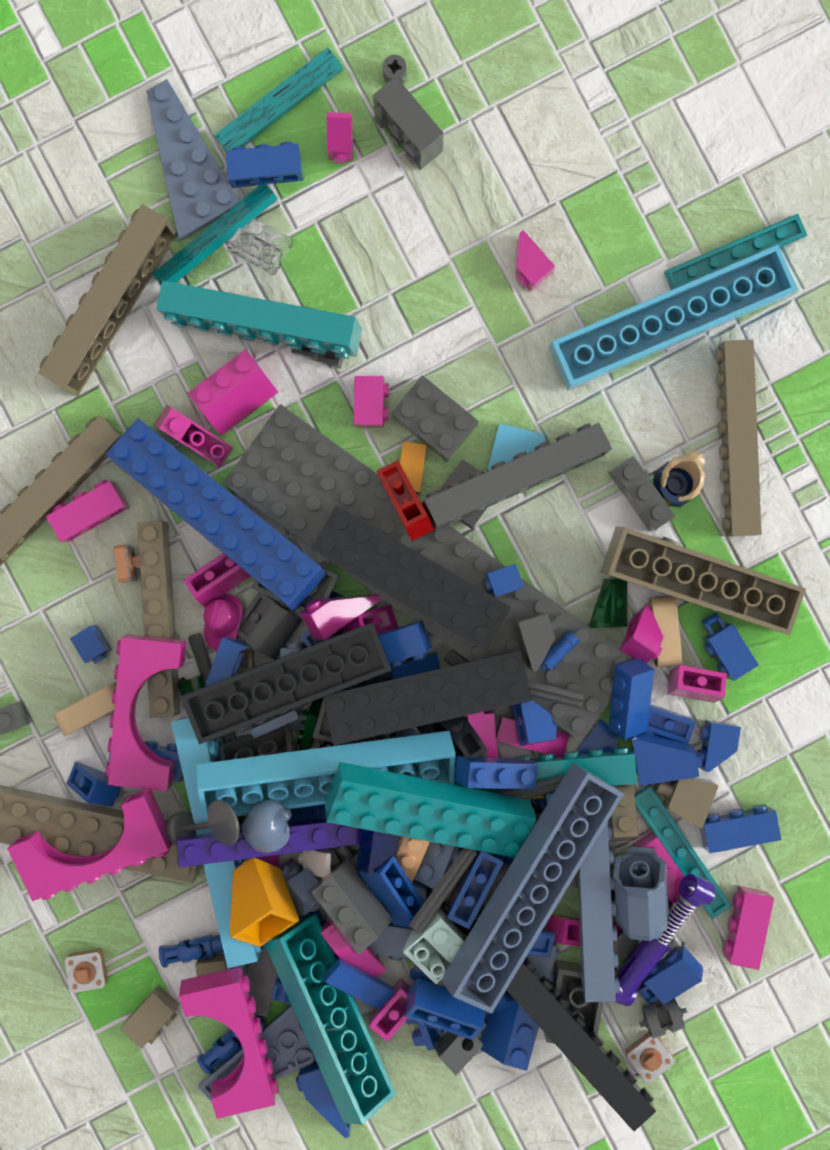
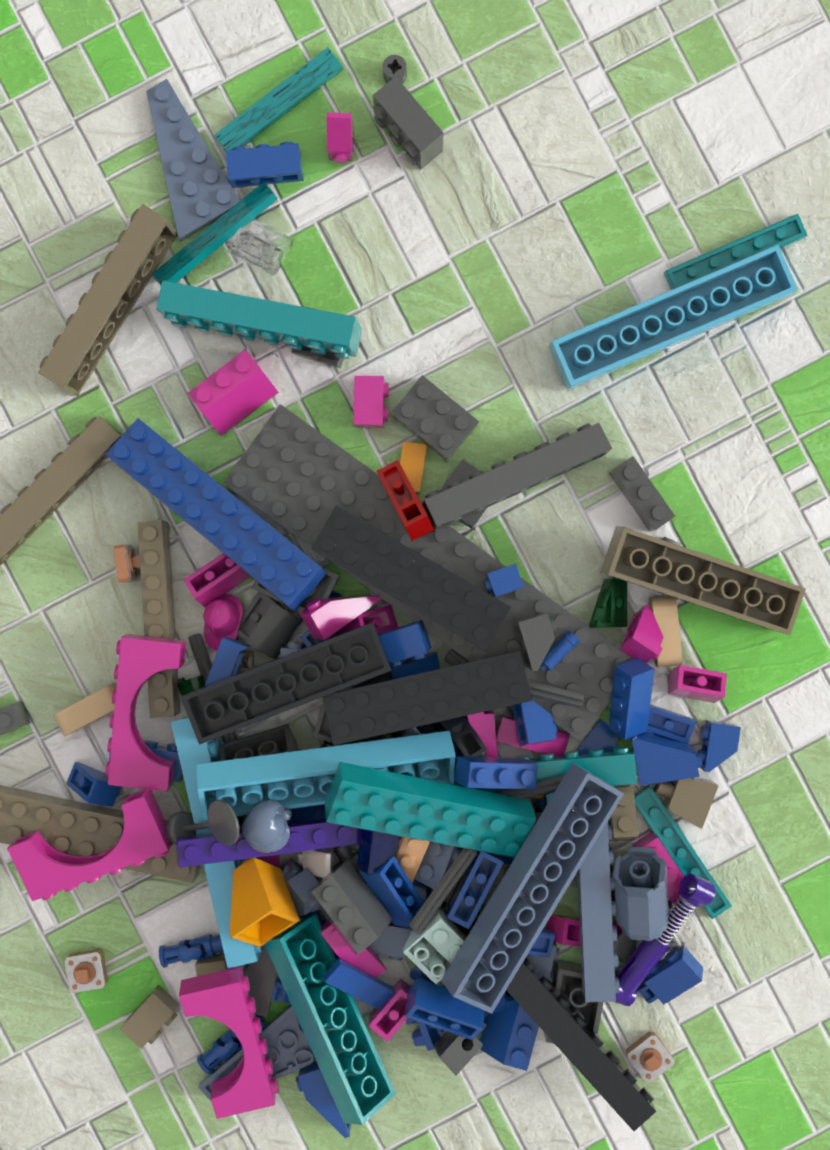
(87, 511): dark pink brick -> none
(91, 644): blue brick -> none
(192, 435): dark pink slope -> none
(292, 717): sand blue bracket -> none
(309, 719): dark green wing -> none
(512, 441): medium azure tile -> none
(531, 263): dark pink slope -> none
(662, 1018): dark grey wheel -> none
(680, 478): piece -> none
(727, 648): blue brick -> none
(739, 438): dark tan brick -> none
(740, 829): blue brick -> none
(748, 927): dark pink brick -> none

